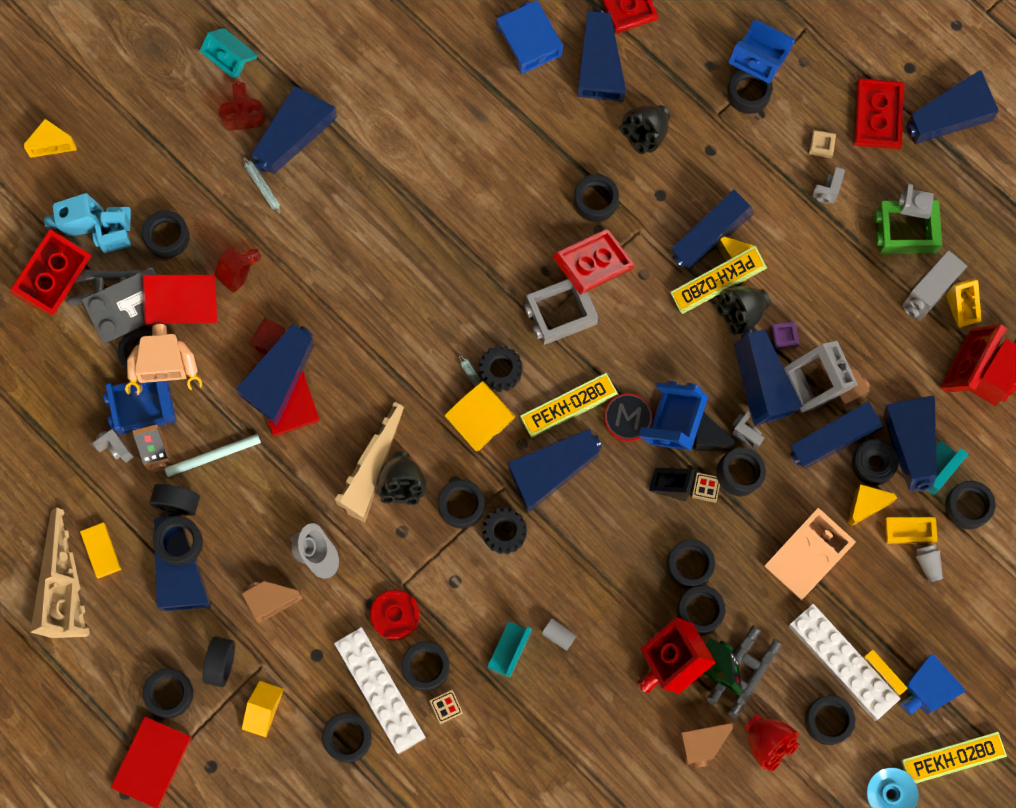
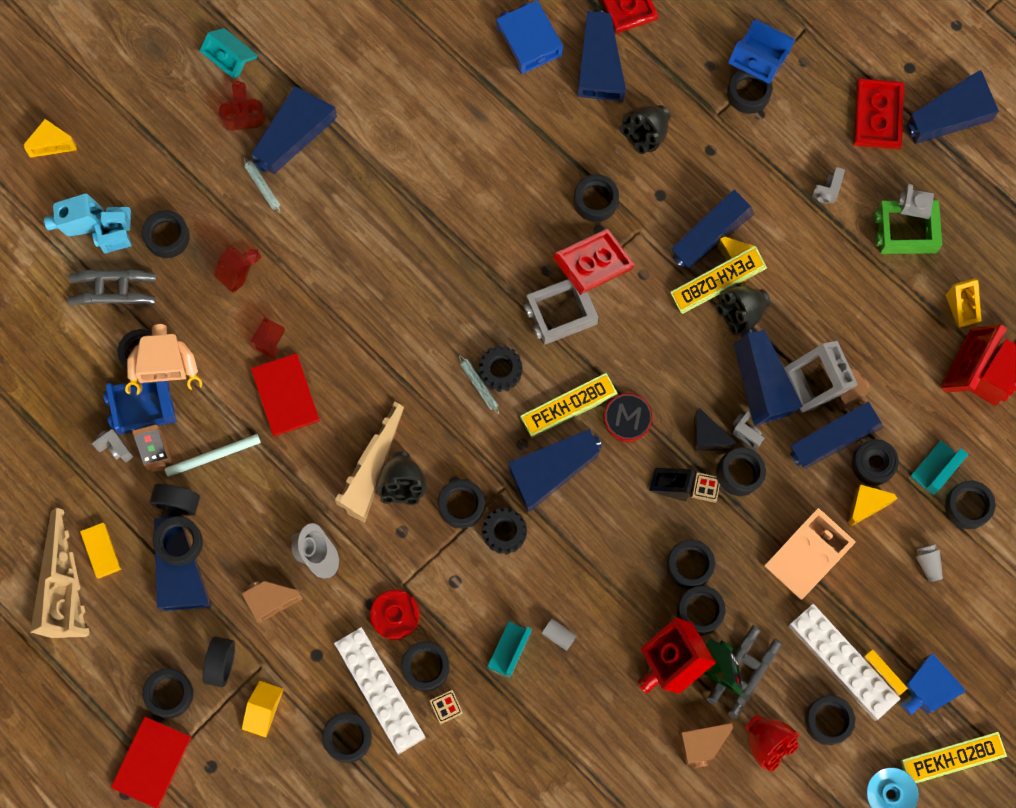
(50, 273): red slope -> none
(118, 307): dark grey slope -> none
(179, 299): red tile -> none
(276, 375): dark blue slope -> none
(480, 416): yellow slope -> none
(676, 416): blue panel -> none
(784, 335): medium lavender tile -> none
(822, 144): tan tile -> none
(910, 530): yellow tile -> none
(914, 438): dark blue slope -> none
(934, 286): light grey window -> none

